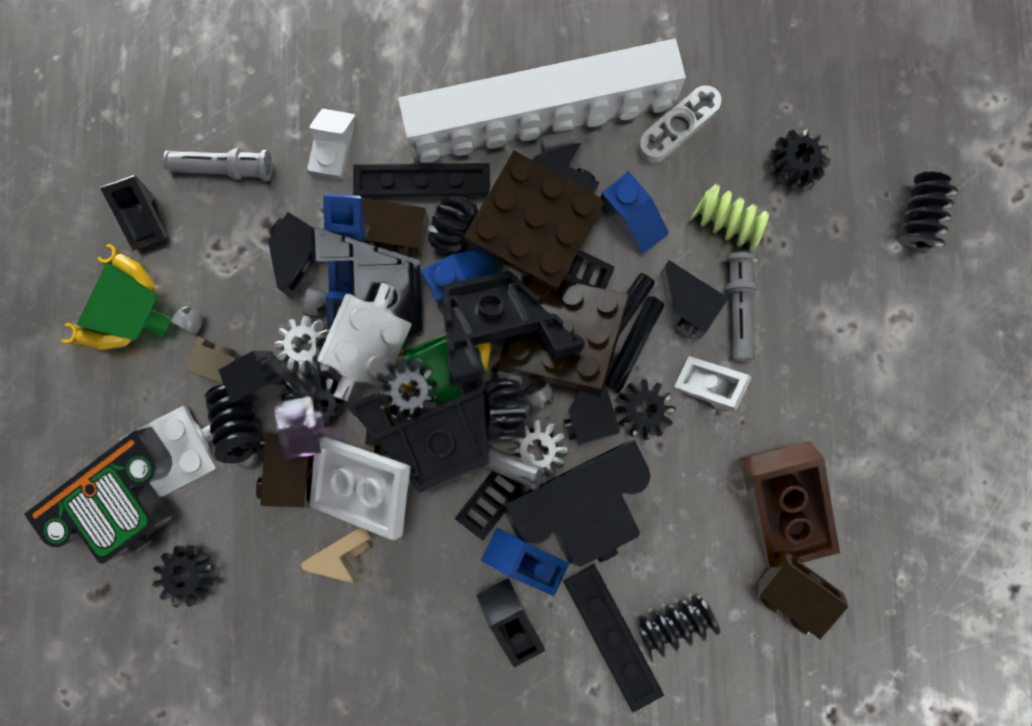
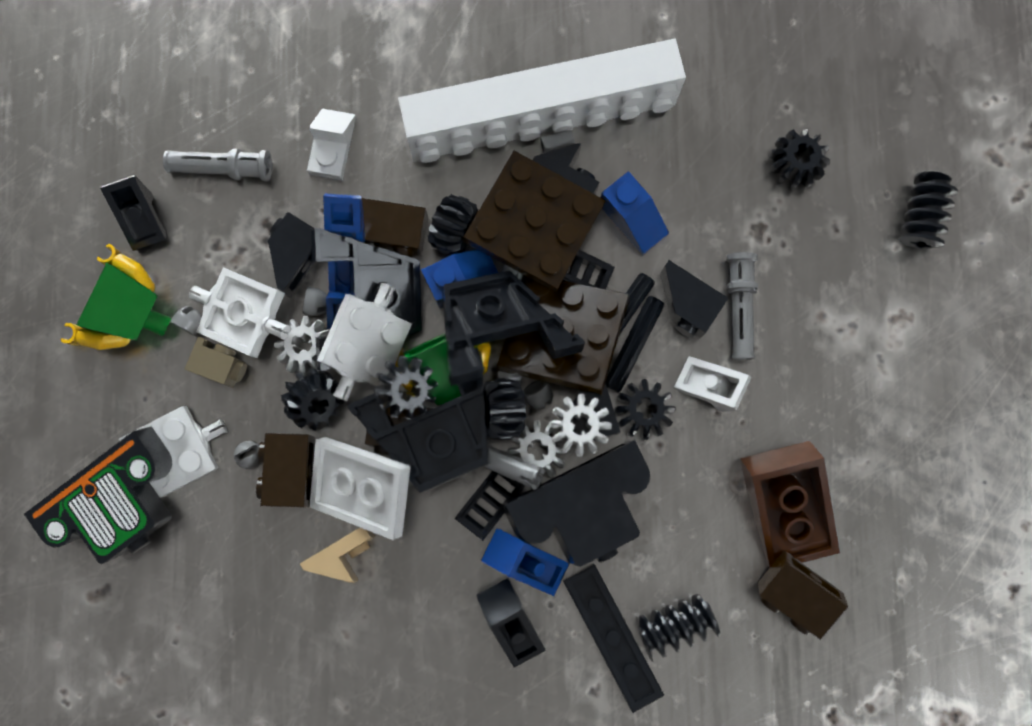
(192, 587): black gear -> none
(231, 427): black piece -> none
(240, 312): none -> white plate
(253, 377): black slope -> none
(298, 427): clear purple brick -> none
(421, 181): black tile -> none
(567, 427): none -> white gear
(695, 123): white beam -> none
(731, 217): yellowish green piece -> none

